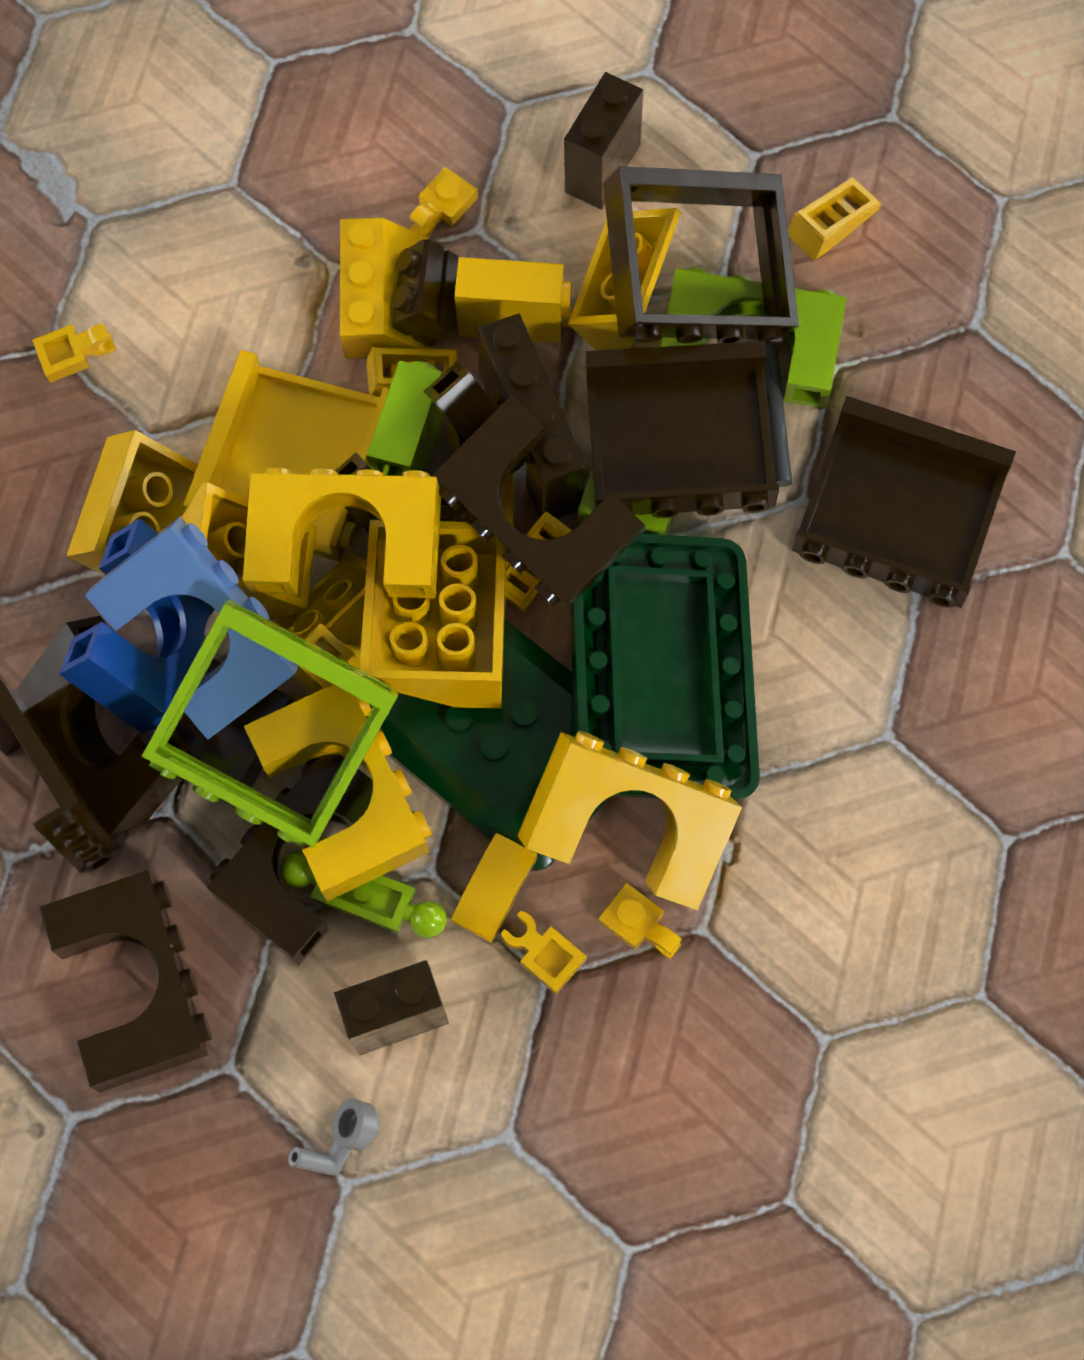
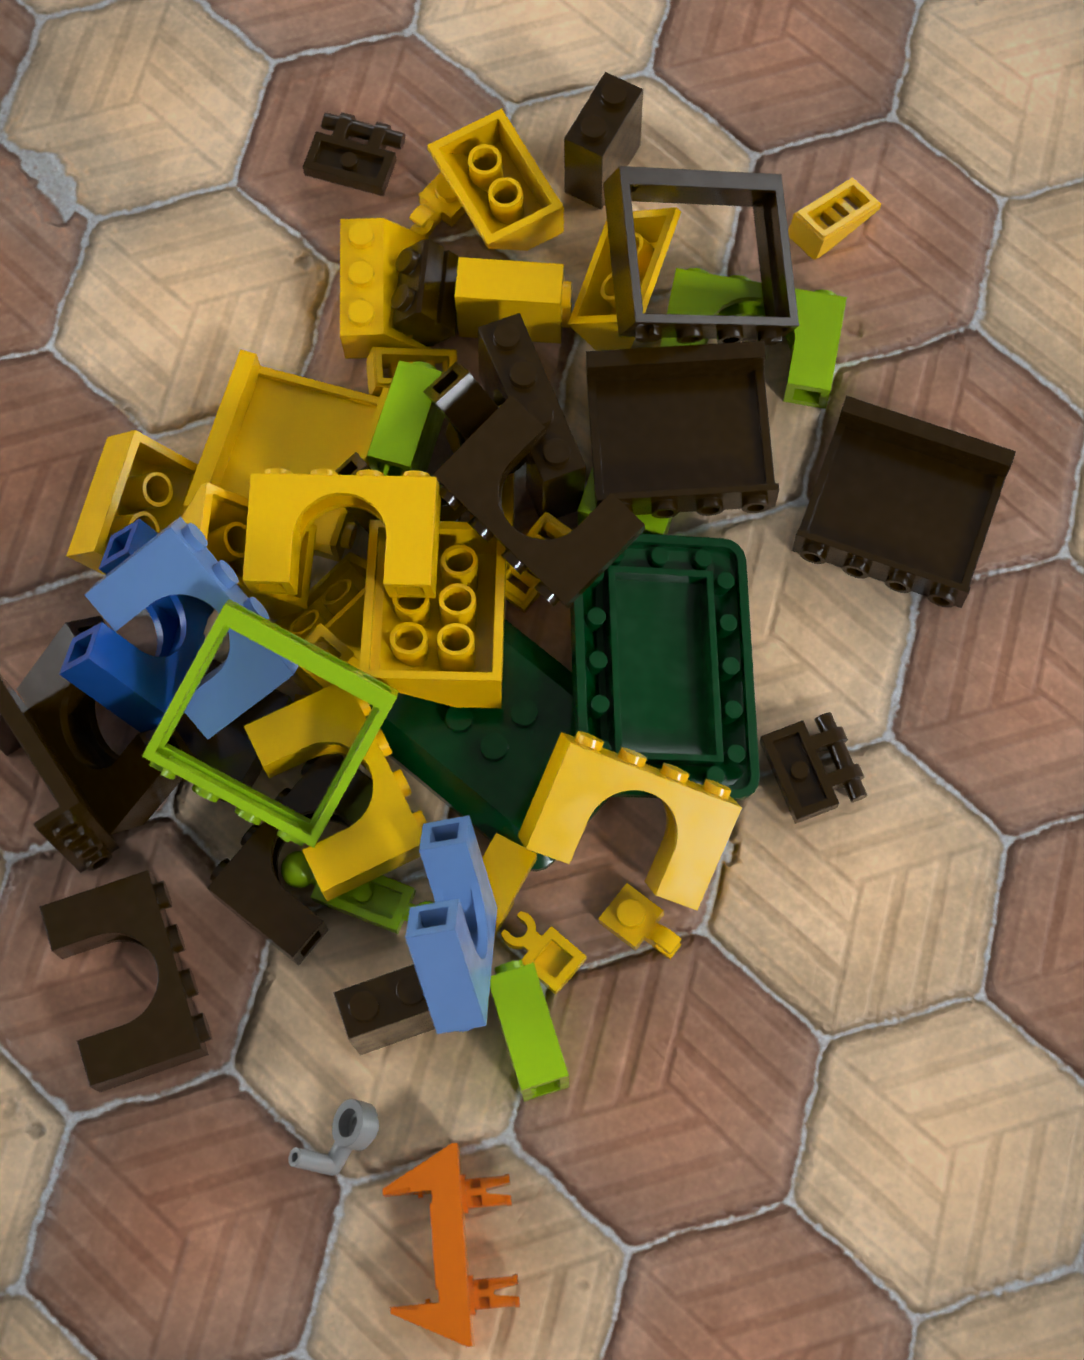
(65, 350): yellow plate -> none
(353, 163): none -> dark brown plate
(456, 934): none -> medium blue arch
(457, 1290): none -> orange hose
(499, 184): none -> yellow slope
(528, 1030): none -> lime brick
(776, 416): dark grey bar -> none
(801, 773): none -> dark brown plate

